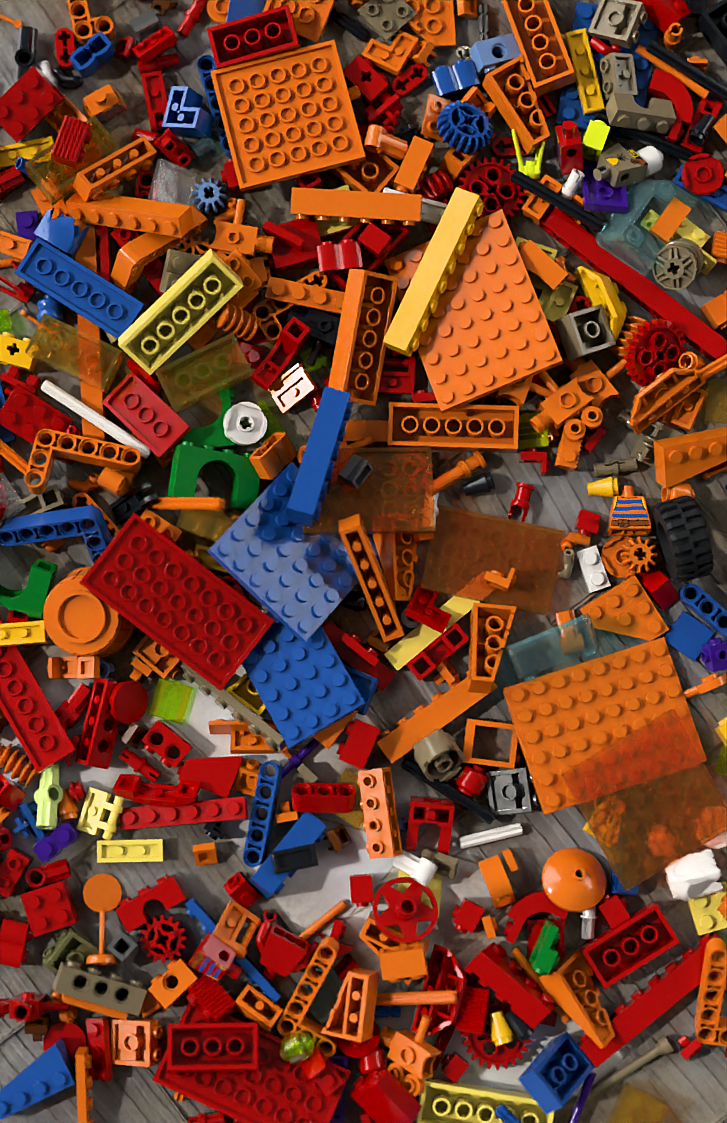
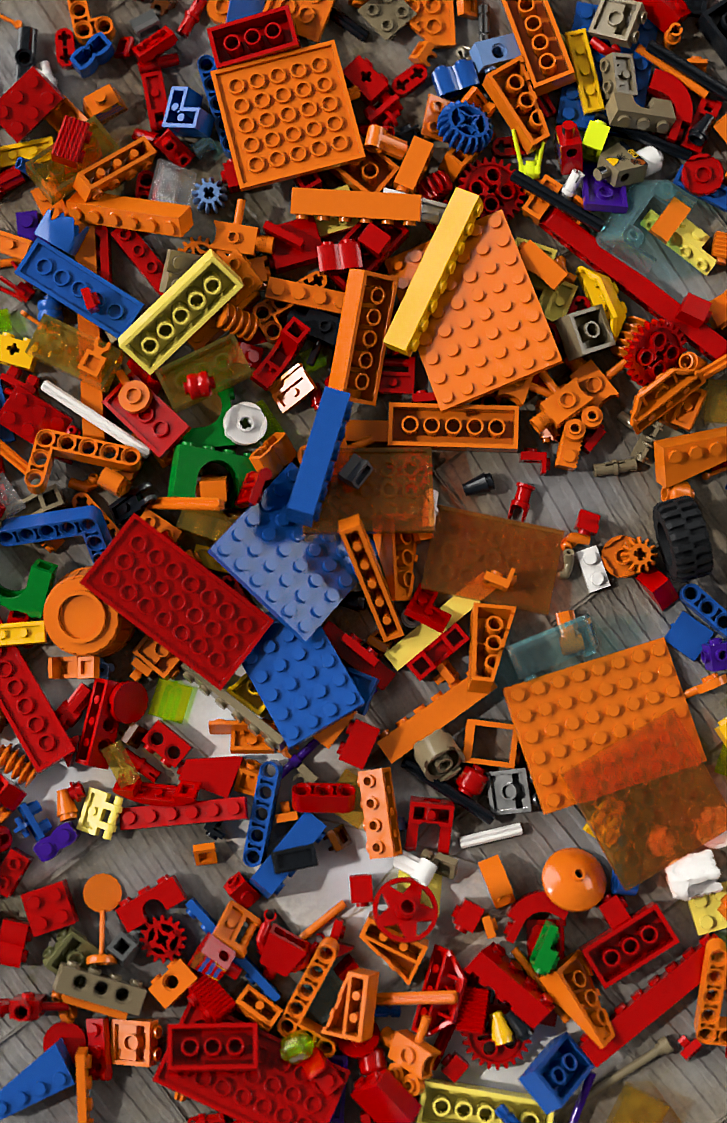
(38, 1027): reddish brown tile -> none
(48, 797): yellowish green piece -> none
(50, 873): red piece -> none
(67, 81): black arm -> none
(91, 300): none -> red plate
(93, 361): none -> orange plate
(120, 764): none -> clear yellow hinge
(130, 850): light yellow plate -> none
(134, 395): none -> orange piece
(145, 249): orange beam -> none
(149, 1005): orange tile -> none
(199, 385): none -> red piece
(213, 486): none -> orange brick
(229, 213): orange arm -> none
(252, 487): none -> red plate
(391, 57): orange plate -> none
(403, 962): orange brick -> none
(463, 469): orange pin -> none
(509, 859): orange tile -> none
(528, 436): clear neon green piece -> none
(588, 923): white axle -> none
(605, 487): yellow cone -> none
(626, 611): orange plate -> none
(628, 515): torso -> none
(682, 253): dark tan wheel -> none
(694, 310): none -> red brick

